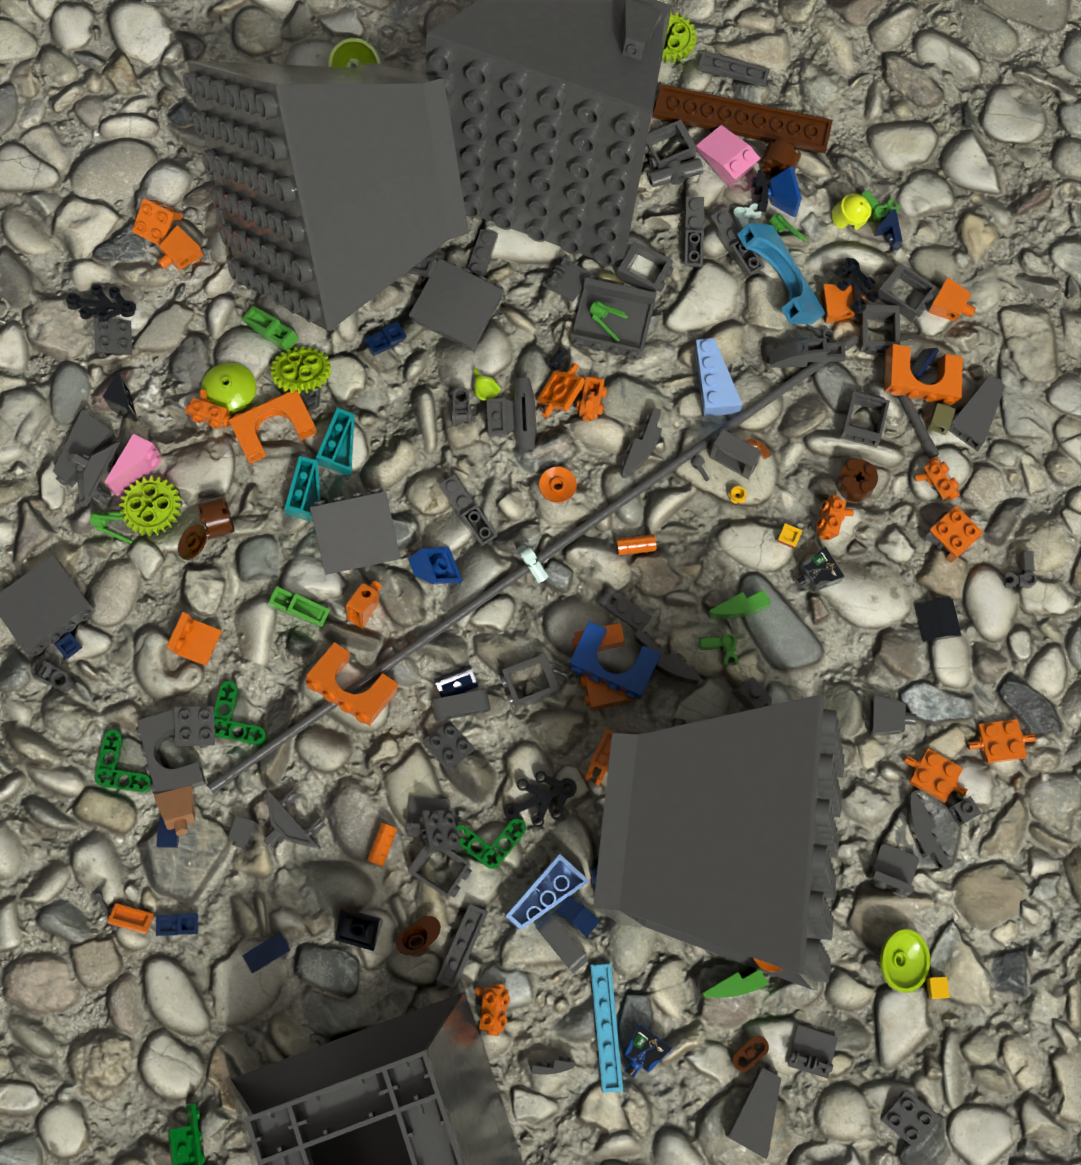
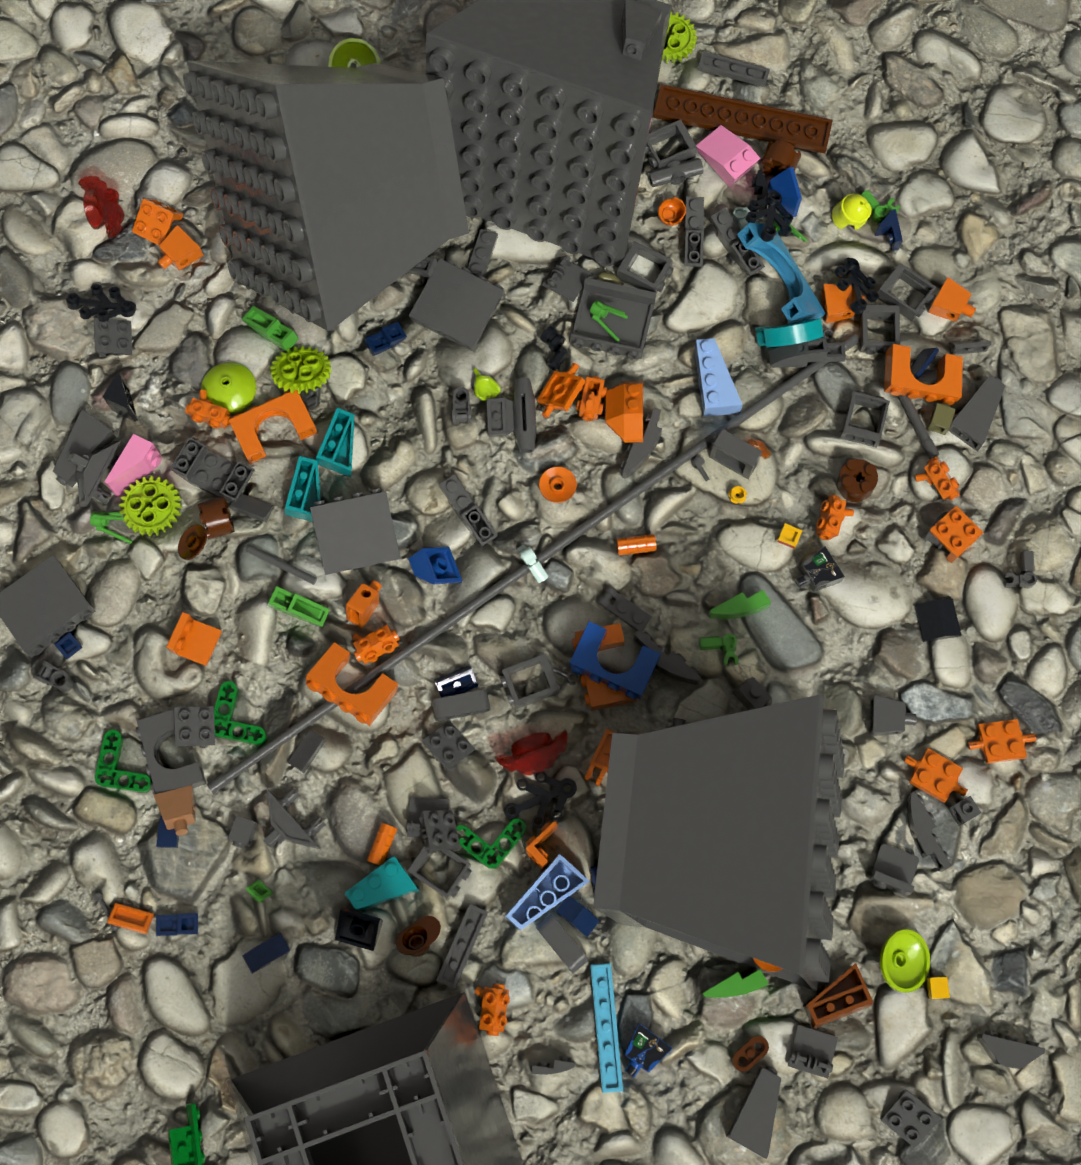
(101, 206): none -> clear red piece
(211, 471): none -> dark grey slope
(252, 508): none -> dark grey slope
(259, 891): none -> bright green slope
(282, 565): none -> dark grey bar
(307, 751): none -> dark grey slope
(375, 644): none -> orange brick
(381, 885): none -> teal wedge
(534, 753): none -> clear red piece
(538, 855): none -> orange bracket
(552, 338): none -> black wheel
(625, 410): none -> orange wedge
(672, 211): none -> orange hair
(774, 201): none -> black plant
(789, 333): none -> teal arch
(840, 999): none -> dark orange wedge
(969, 346): none -> dark grey slope
(1009, 1051): none -> dark grey slope

